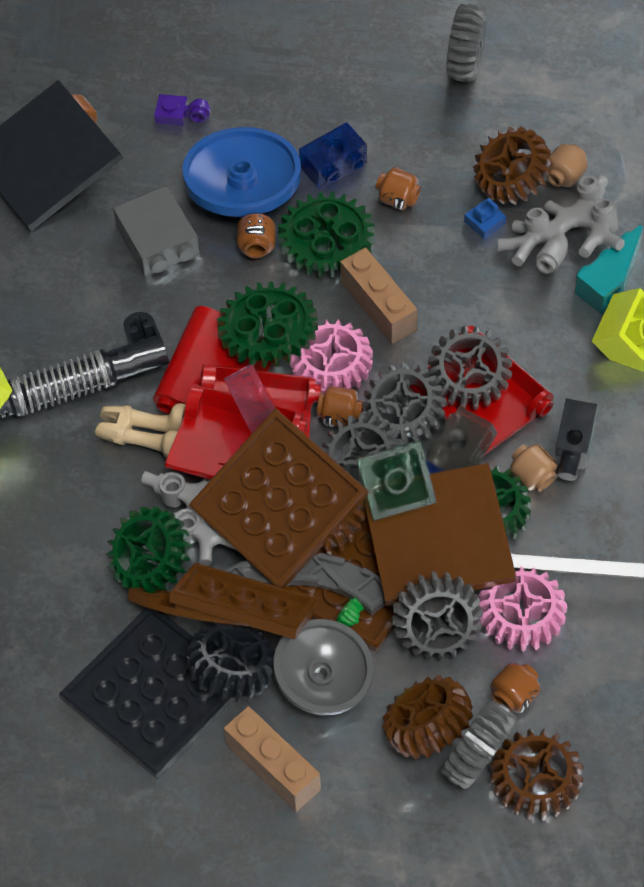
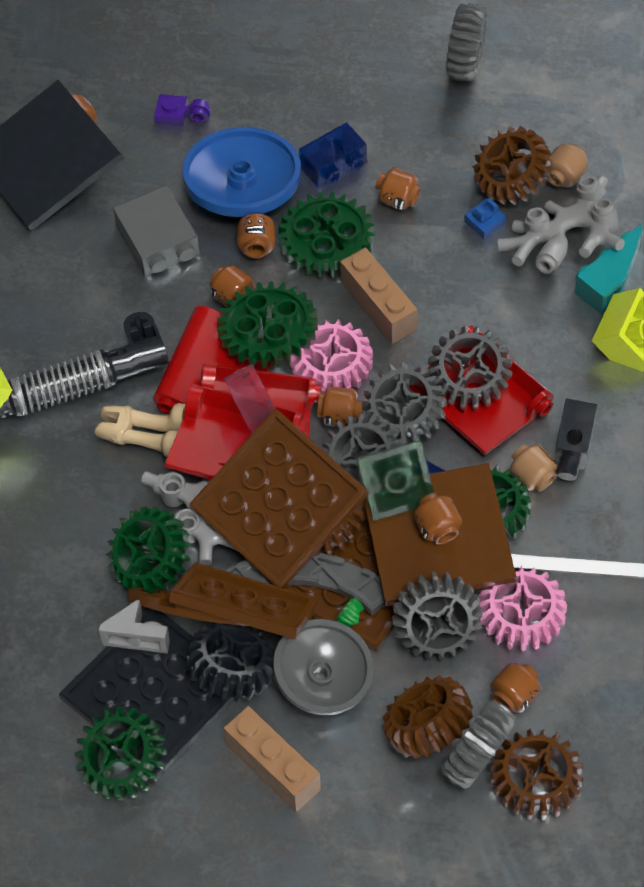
(111, 764): none -> dark green gear
(128, 632): none -> light grey slope
(227, 282): none -> dark orange head
(438, 518): none -> dark orange head
(462, 426): clear smoke brick -> none

